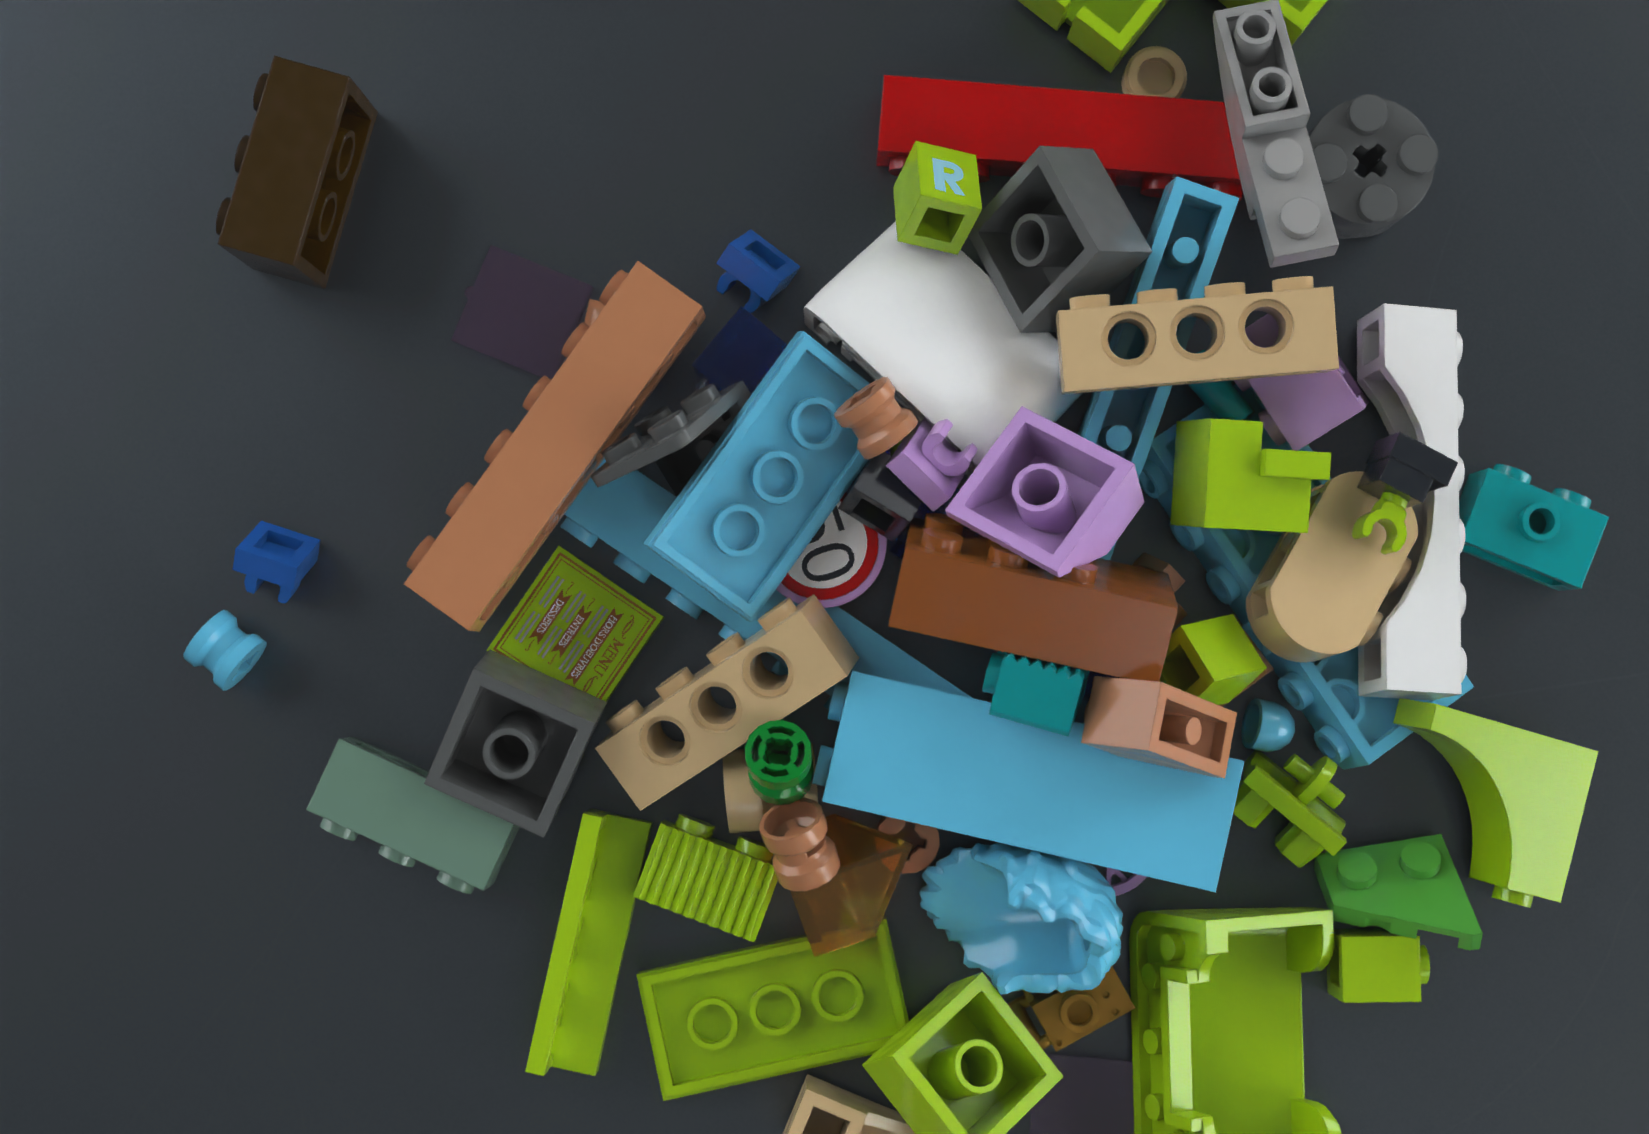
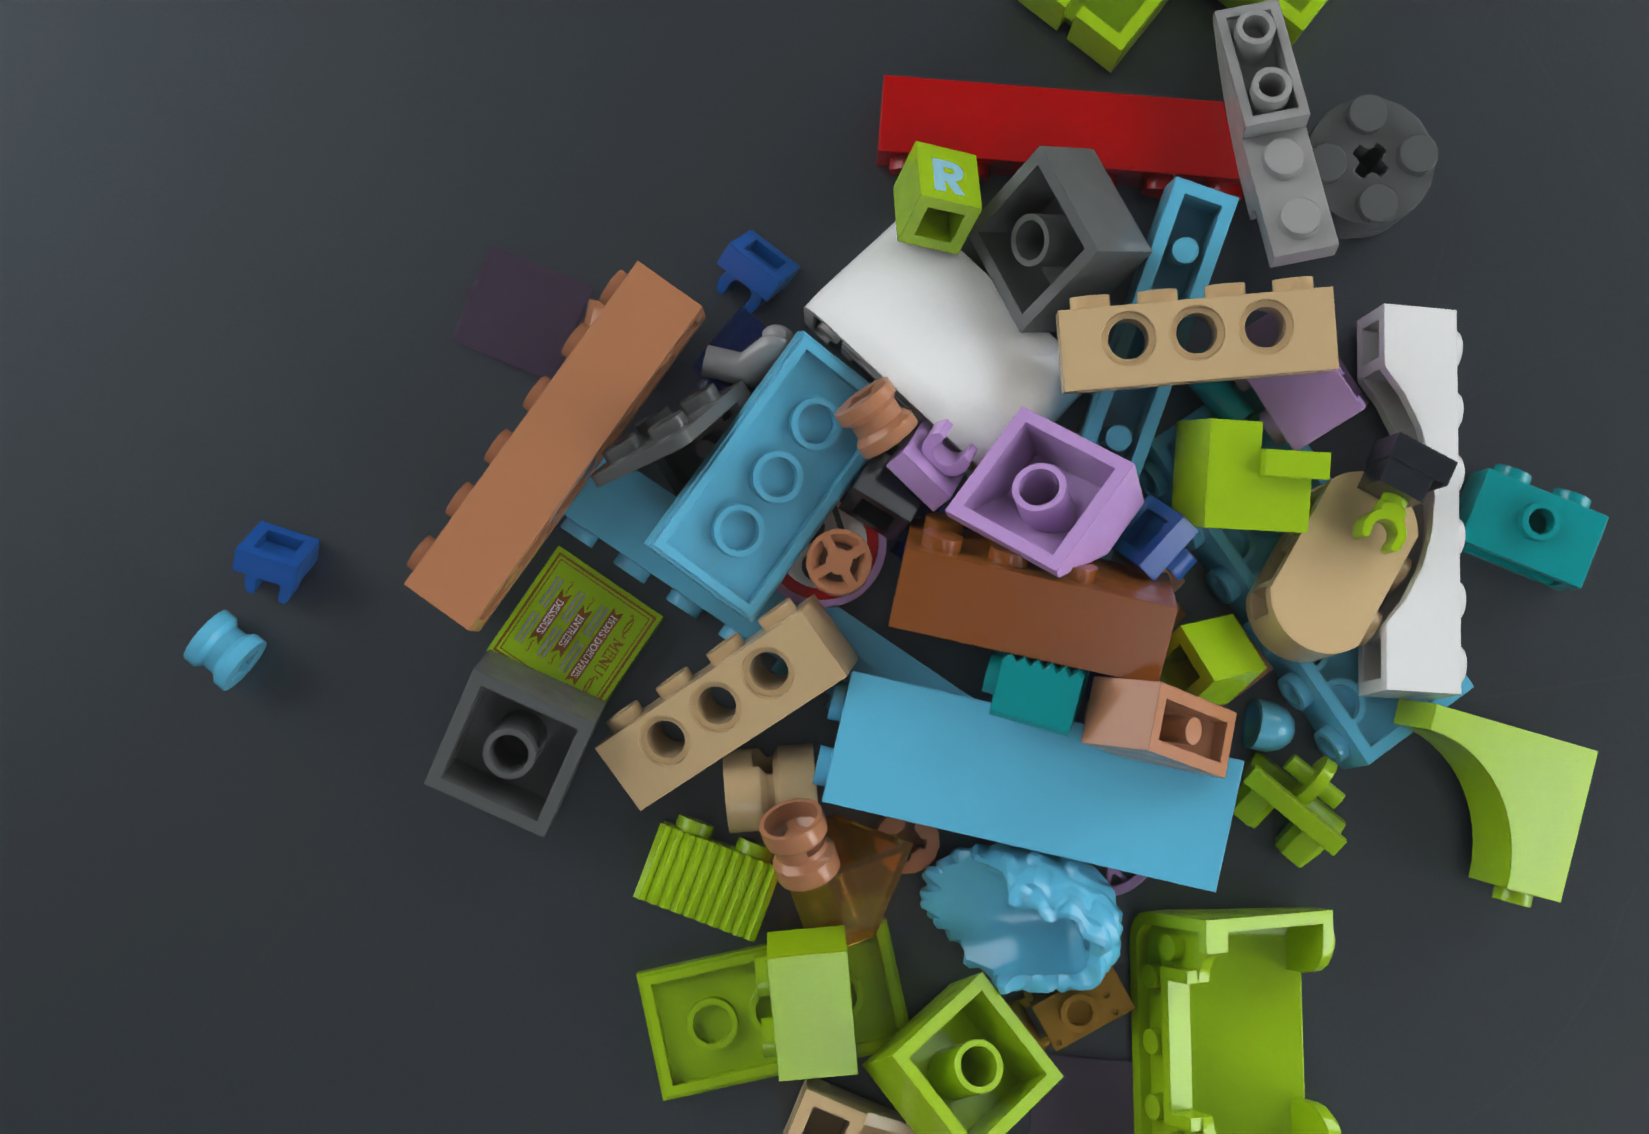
(296, 172): dark brown brick -> none
(389, 803): sand green brick -> none
(589, 943): lime fence -> none
(750, 364): none -> light grey arm
(785, 776): green wheel -> none
(809, 1003): none -> lime brick
(842, 548): none -> nougat wheel
(1154, 73): tan tile -> none
(1157, 541): none -> blue tile
(1377, 967): lime brick -> none
(1399, 889): bright green wing -> none

